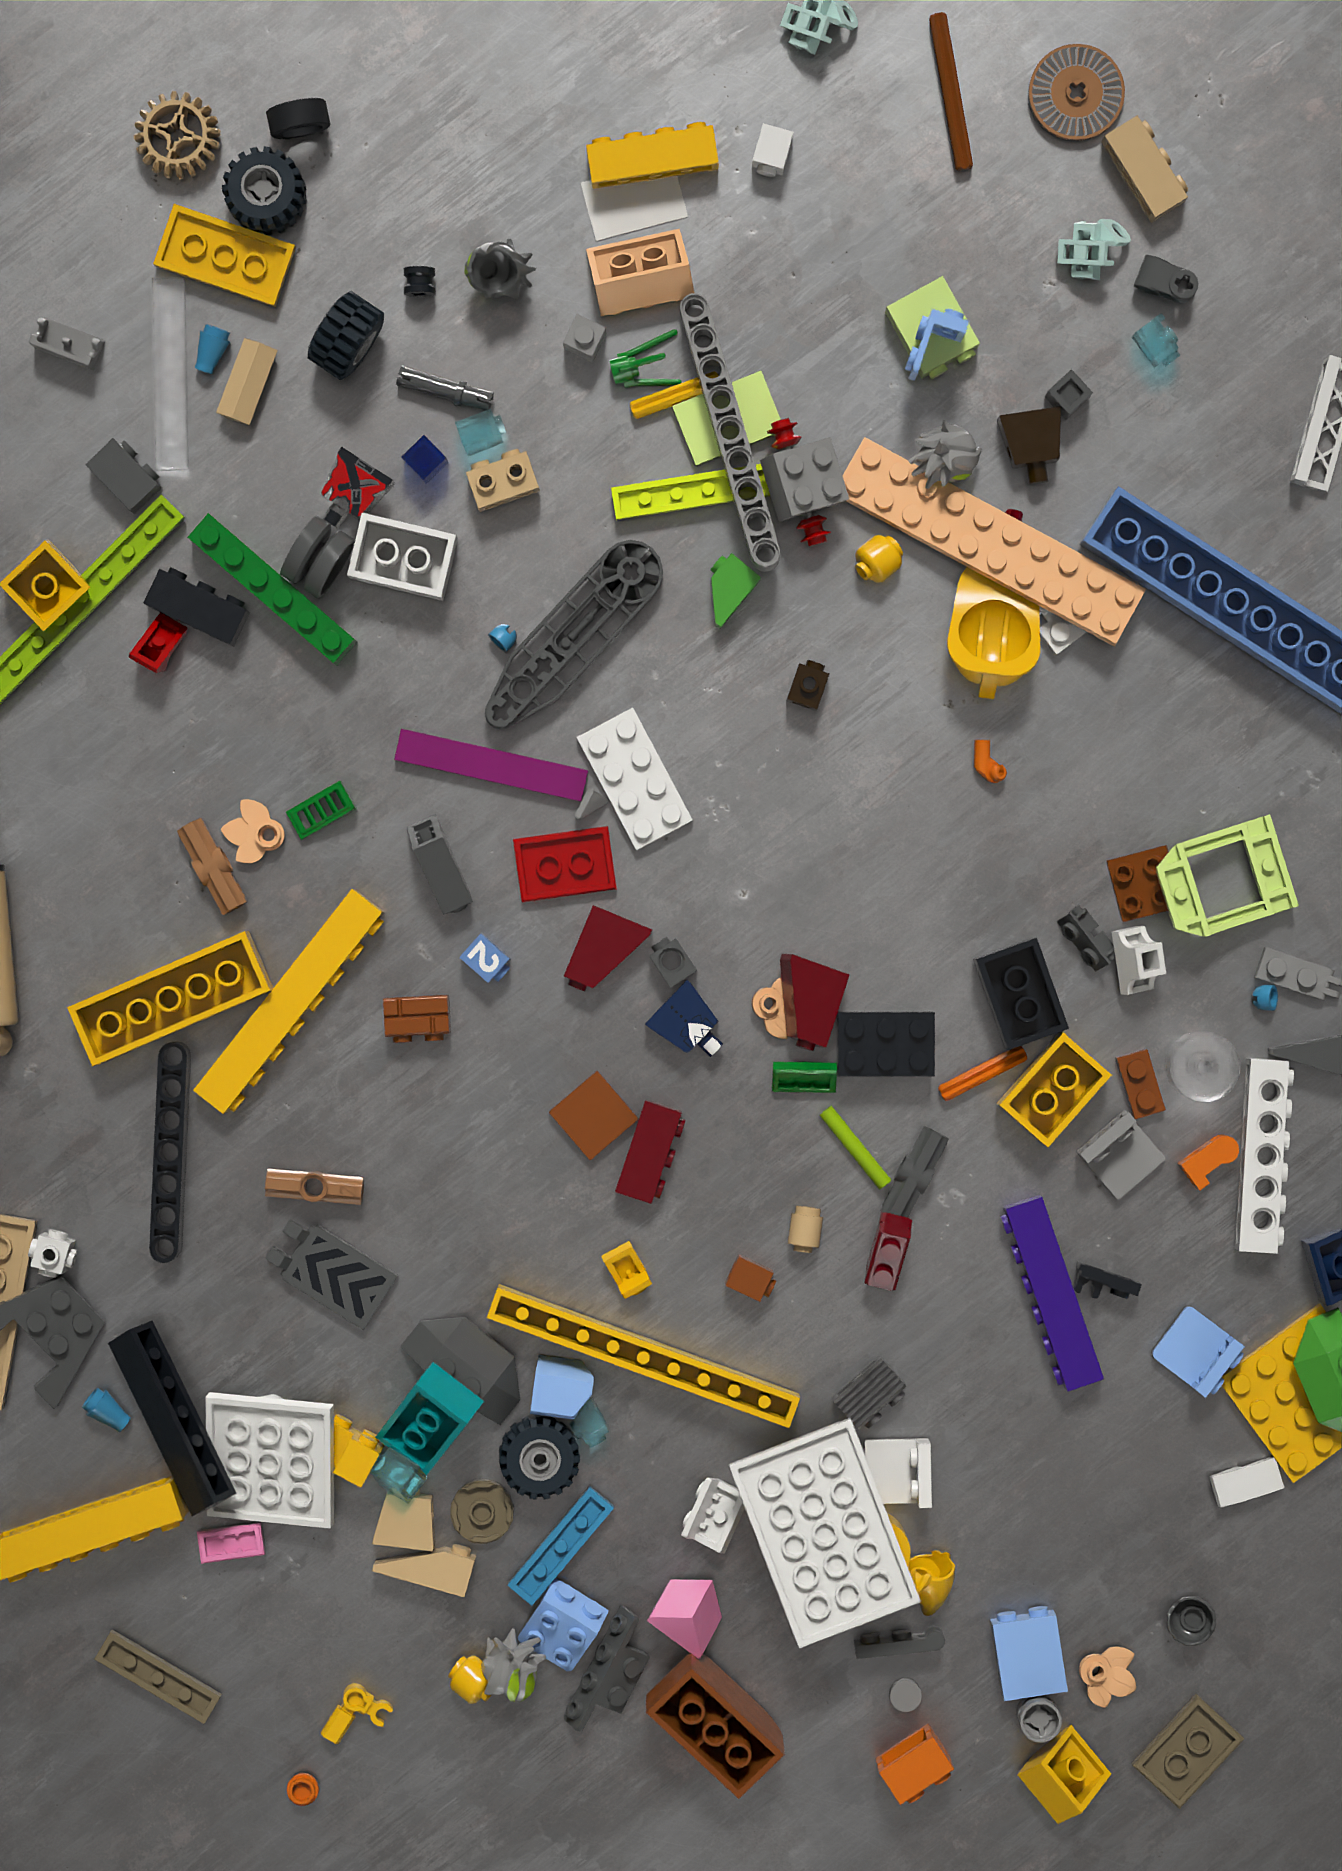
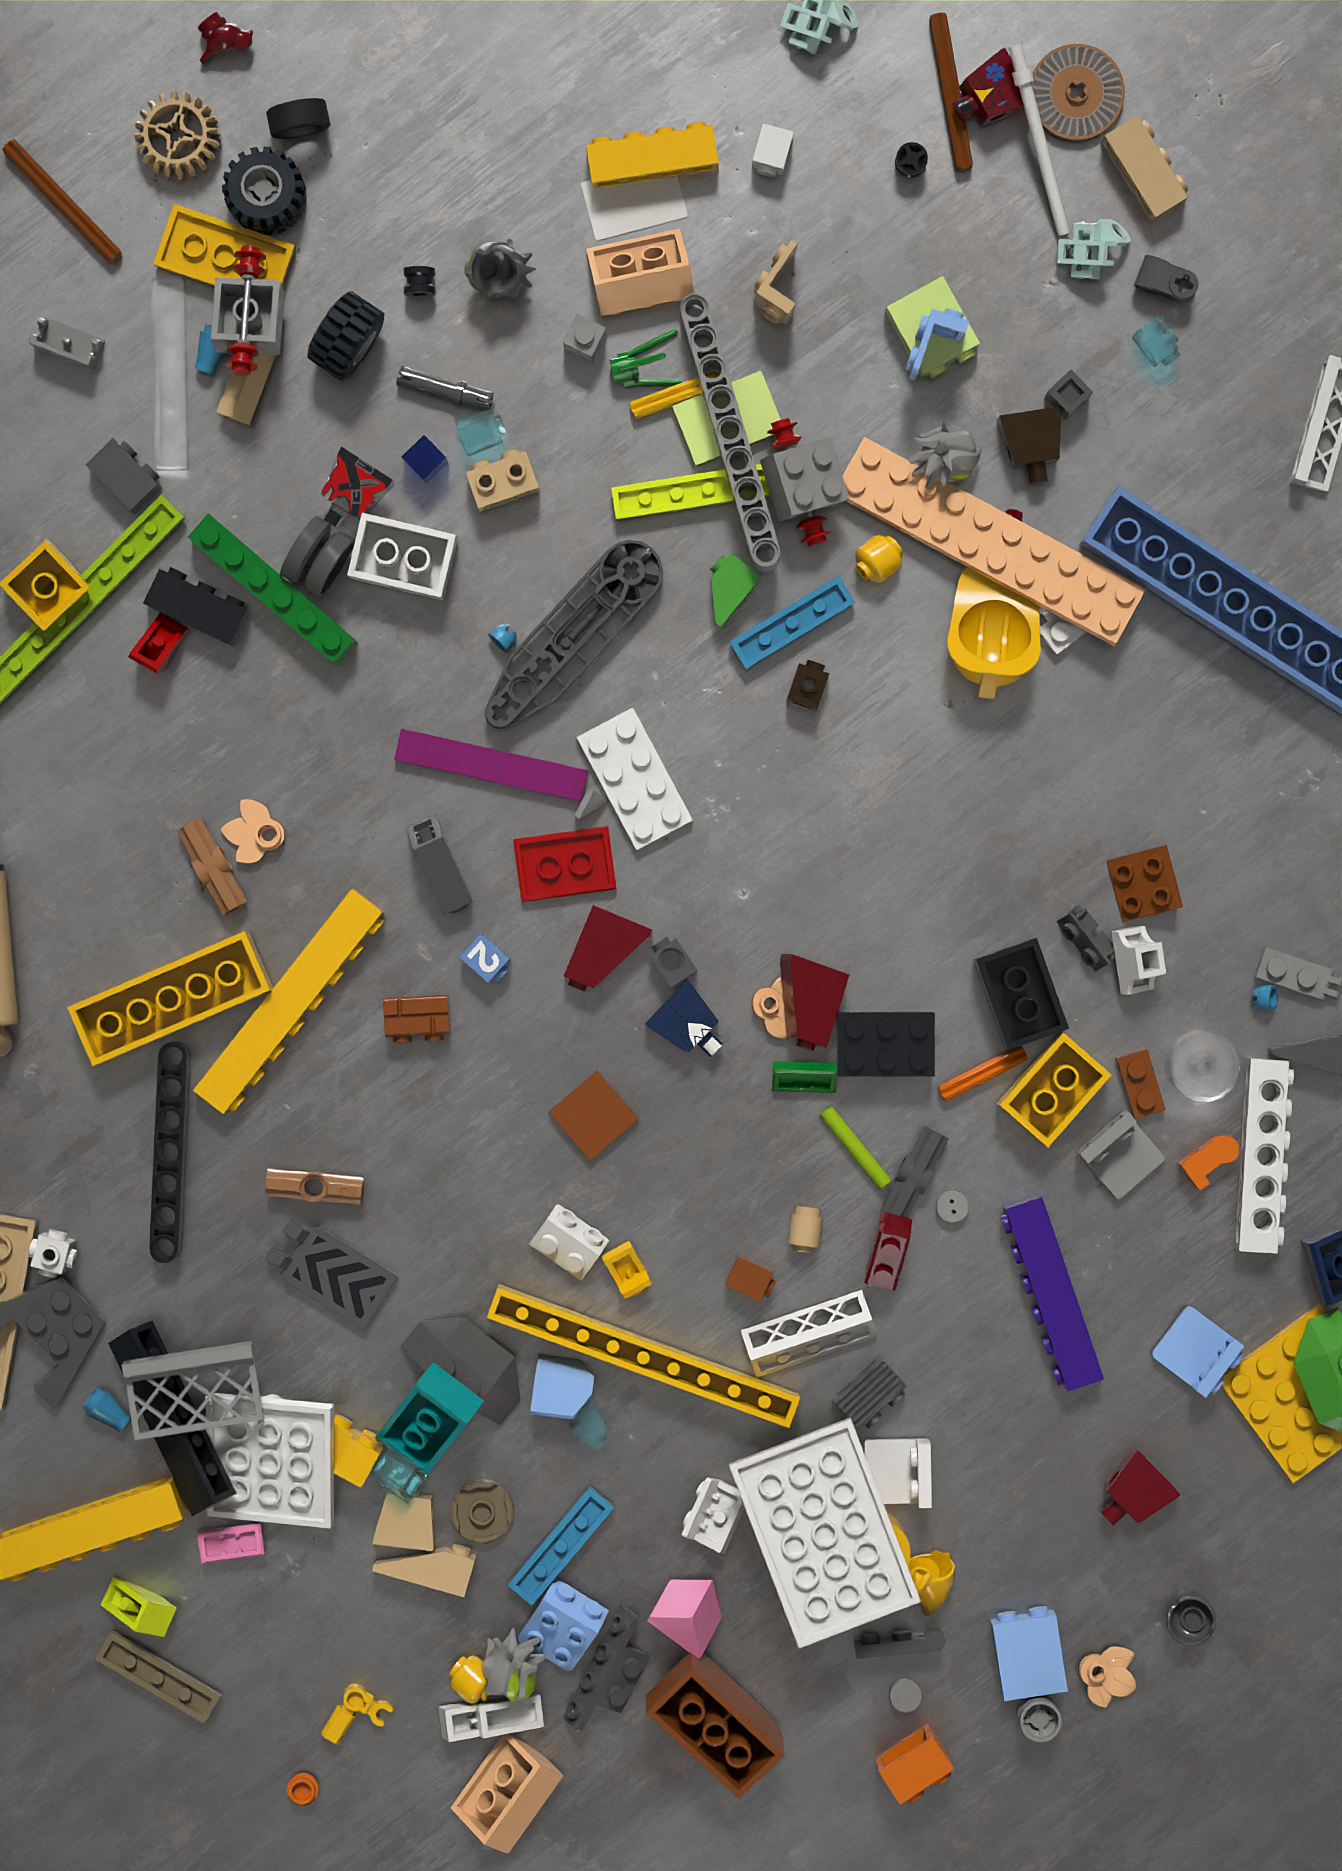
(62, 201): none -> dark orange axle
(138, 1607): none -> neon yellow slope
(189, 1362): none -> light grey fence
(222, 36): none -> dark red animal
(247, 313): none -> light grey brick
(342, 794): green slope -> none
(490, 1718): none -> white slope
(506, 1792): none -> light nougat slope
(539, 1457): black wheel -> none
(569, 1242): none -> white bracket
(650, 1152): dark red brick -> none
(775, 305): none -> tan bracket
(792, 622): none -> dark azure plate
(811, 1340): none -> white fence
(909, 155): none -> black wheel
(952, 1206): none -> light grey tile
(985, 764): orange arm -> none
(990, 91): none -> dark red torso
(1023, 79): none -> white bar
(1064, 1775): yellow slope -> none
(1120, 1285): black plate -> none
(1137, 1489): none -> dark red torso
(1187, 1751): dark tan tile -> none
(1246, 1482): white slope -> none
(1266, 864): yellowish green wedge -> none

